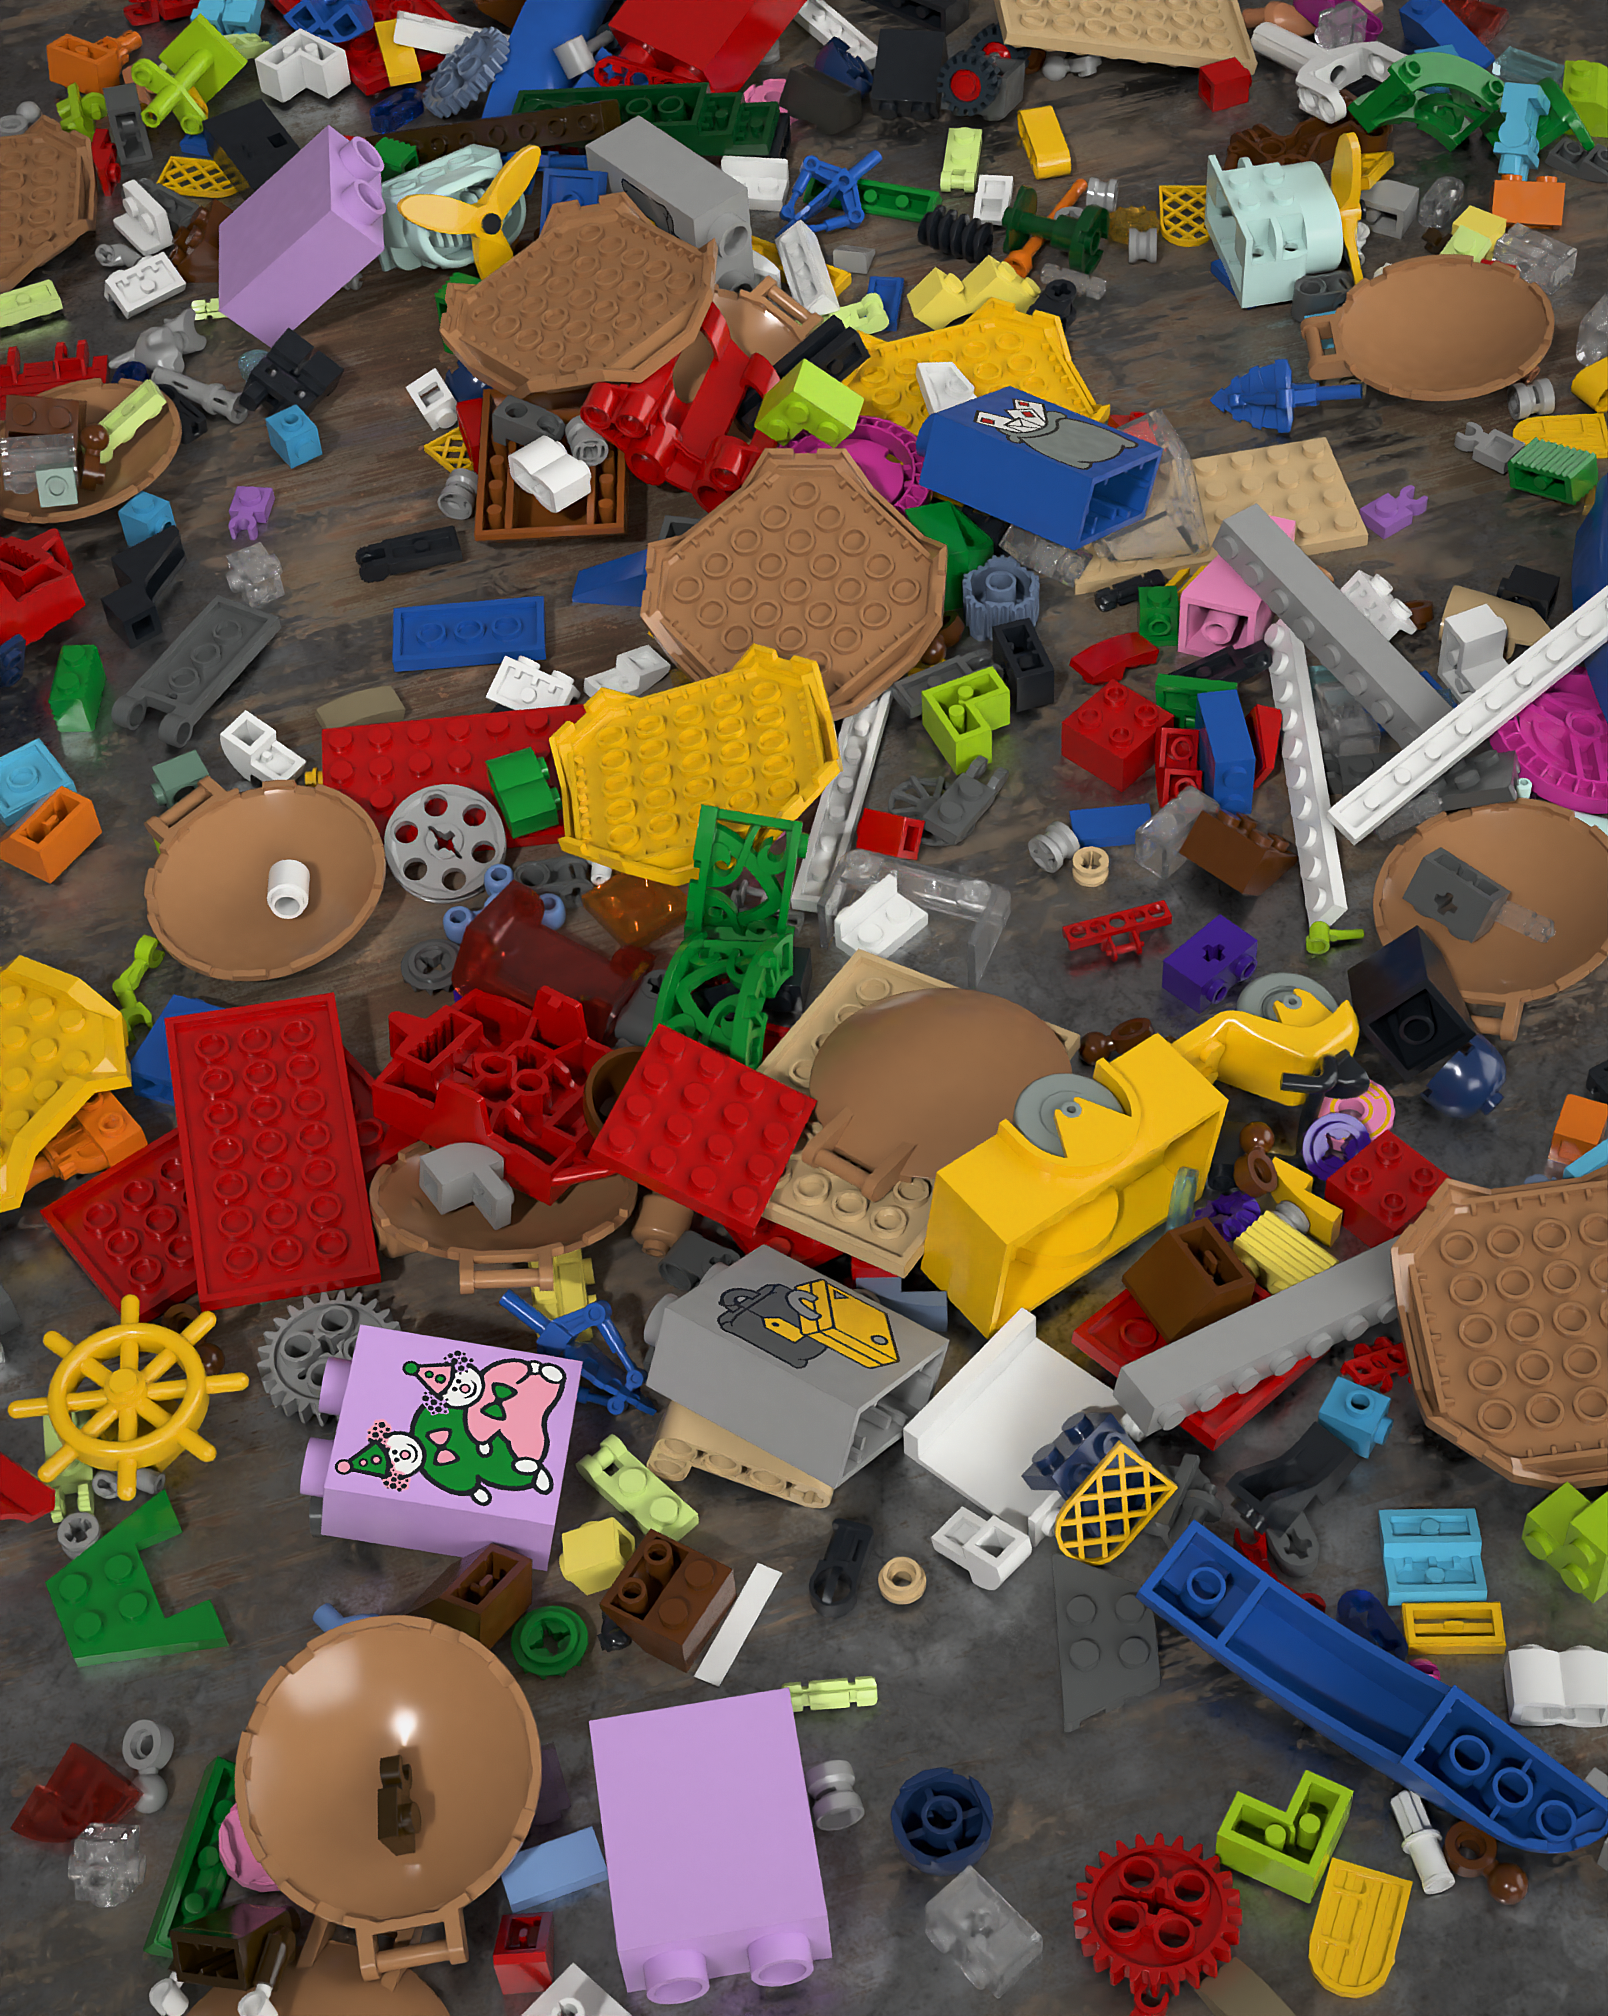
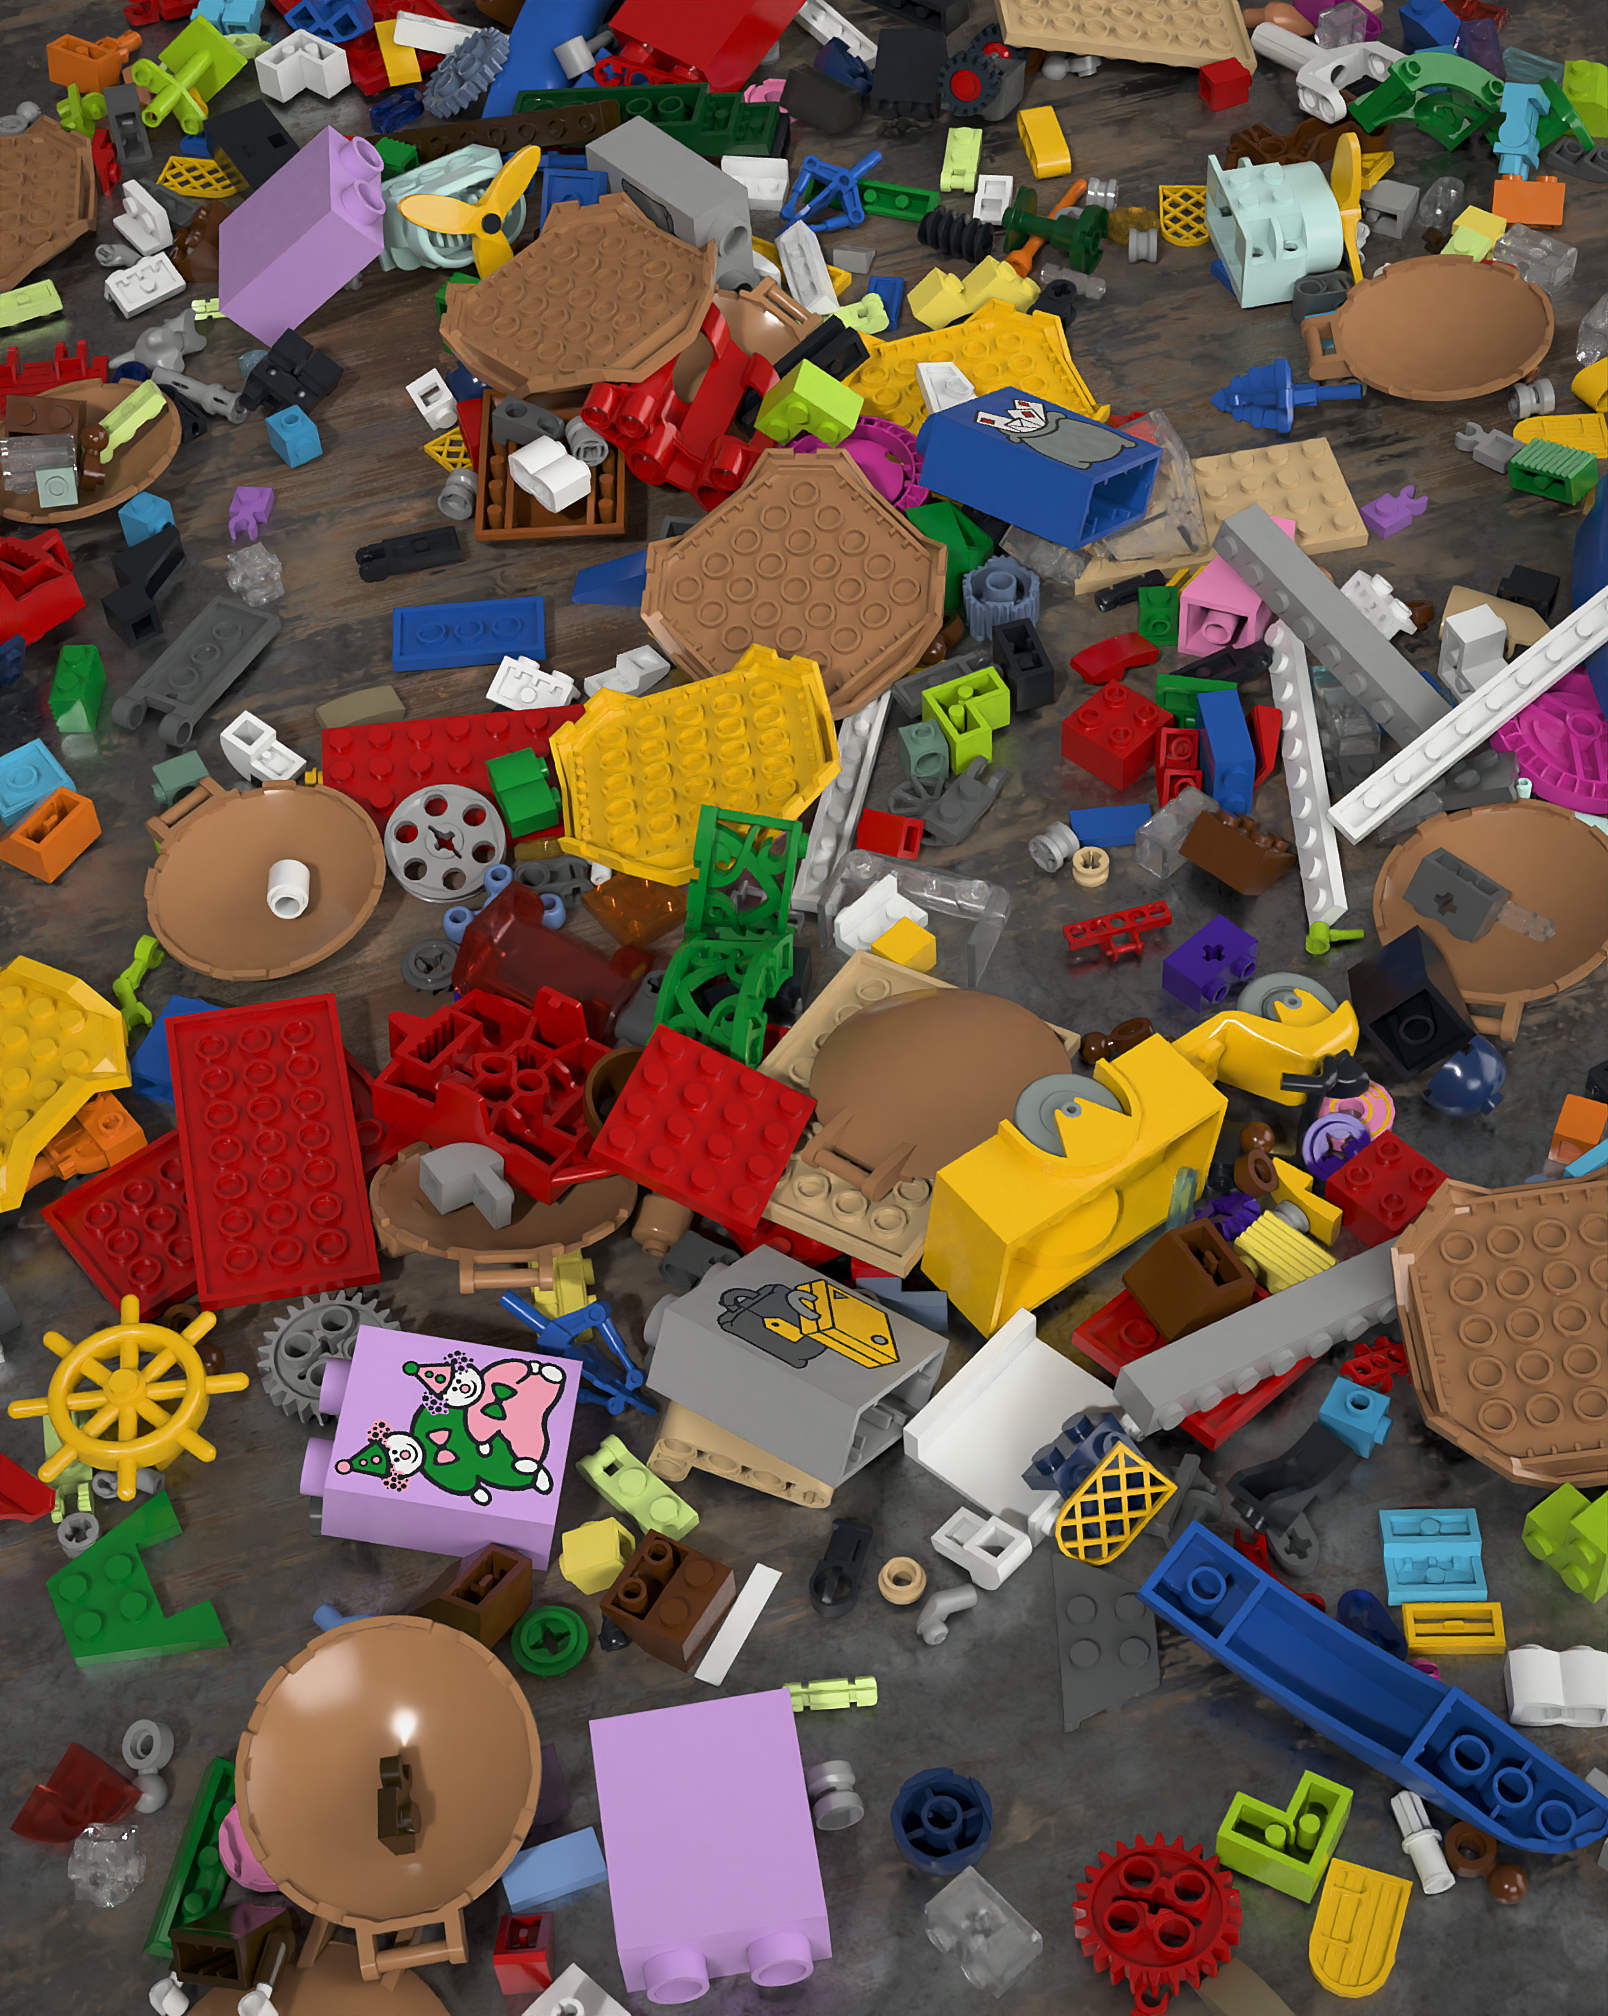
(539, 849): none -> clear yellow gear
(907, 945): none -> yellow brick
(923, 750): none -> sand green brick
(938, 1607): none -> light grey arm
(1480, 44): none -> clear purple brick

